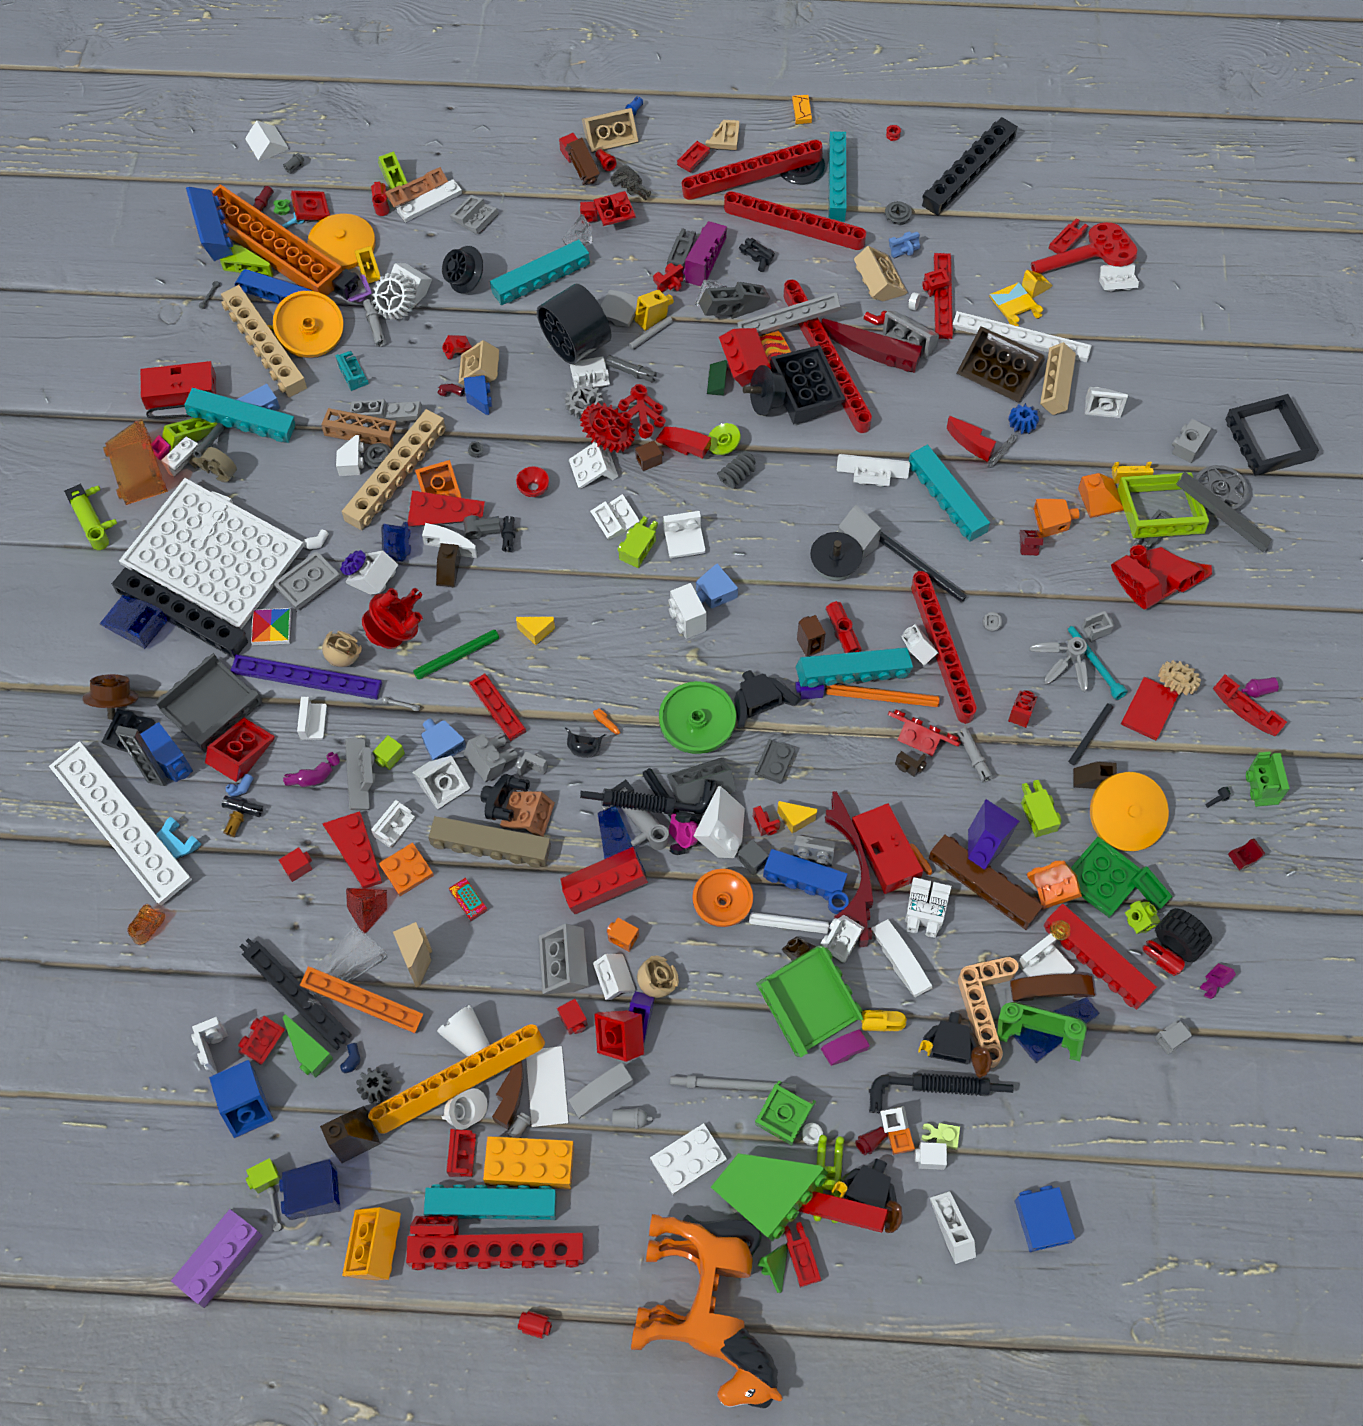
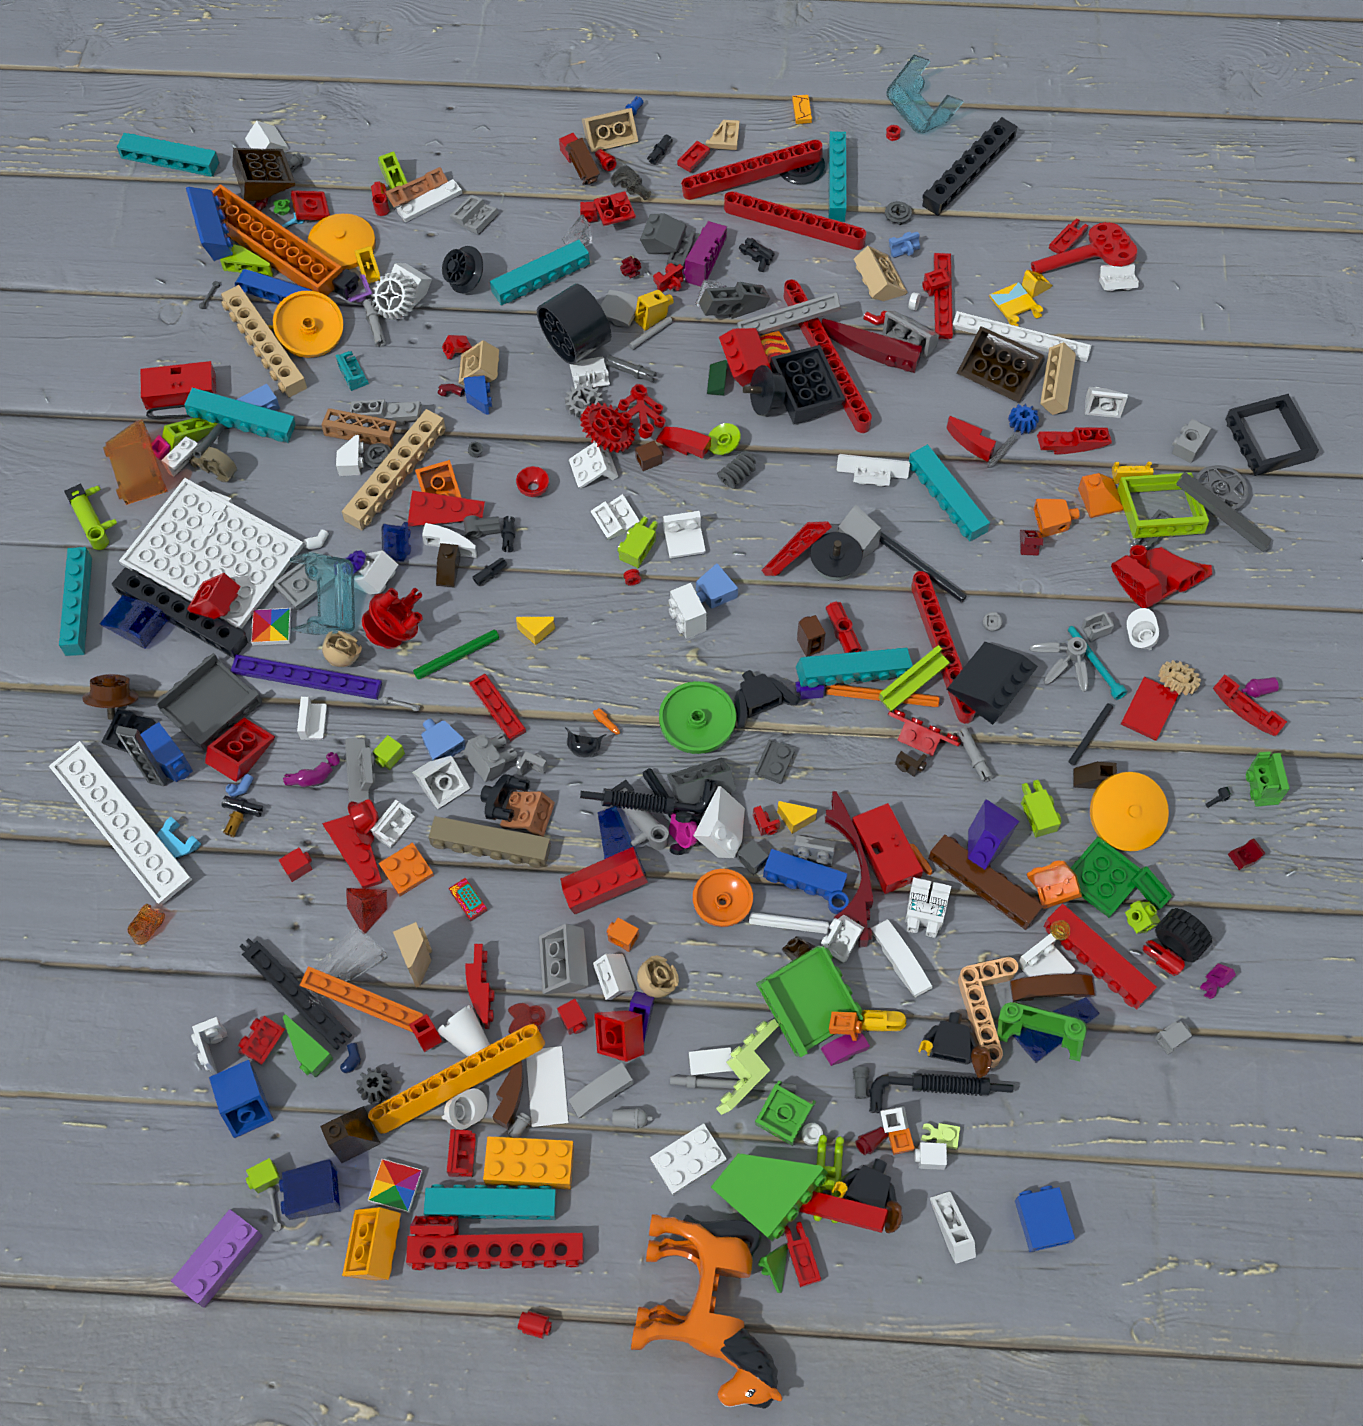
(75, 601): none -> teal brick
(168, 154): none -> teal brick
(214, 596): none -> red slope
(261, 172): none -> dark brown slope
(334, 593): none -> clear light blue windscreen
(363, 819): none -> red piece
(395, 1185): none -> tile
(425, 1033): none -> red brick
(480, 992): none -> red slope
(489, 571): none -> black axle
(523, 1016): none -> clear red plate
(630, 267): none -> dark red gear
(632, 577): none -> red bush
(660, 149): none -> black pin
(662, 234): none -> dark grey slope
(709, 1061): none -> white hinge
(747, 1066): none -> yellowish green bracket
(799, 543): none -> red wing
(845, 1023): none -> orange bracket
(861, 1085): none -> dark grey pin
(906, 98): none -> clear light blue windscreen
(913, 679): none -> lime fence
(919, 644): white slope -> none
(992, 680): none -> black slope
(1023, 708): red slope -> none
(1078, 440): none -> red slope
(1143, 628): none -> white piece

